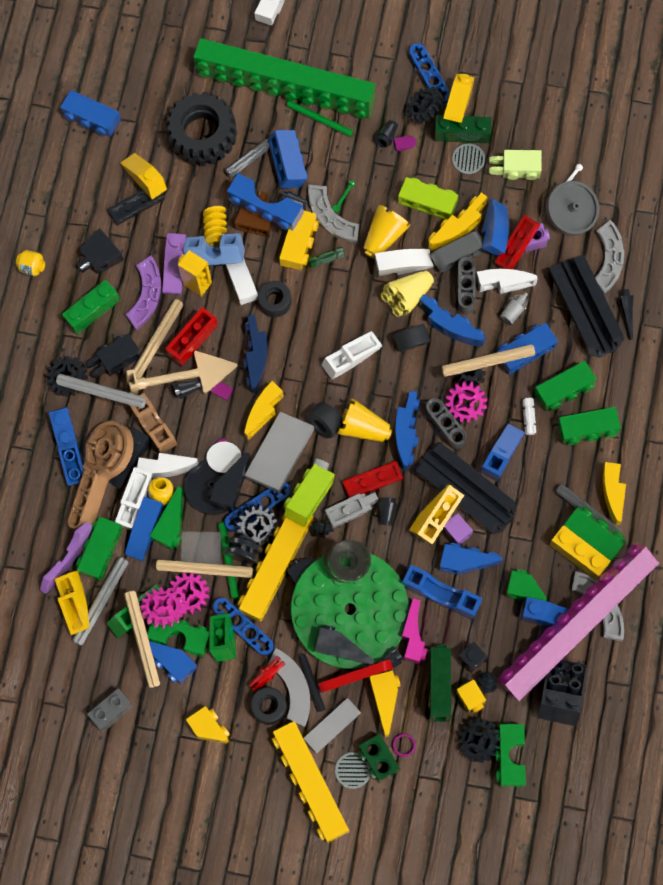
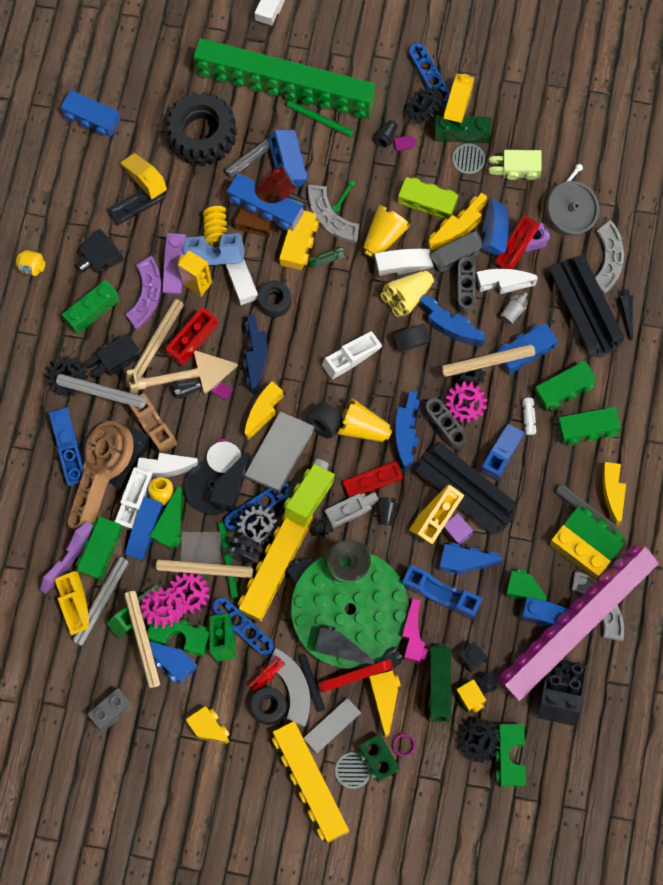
(278, 184): none -> clear red wing

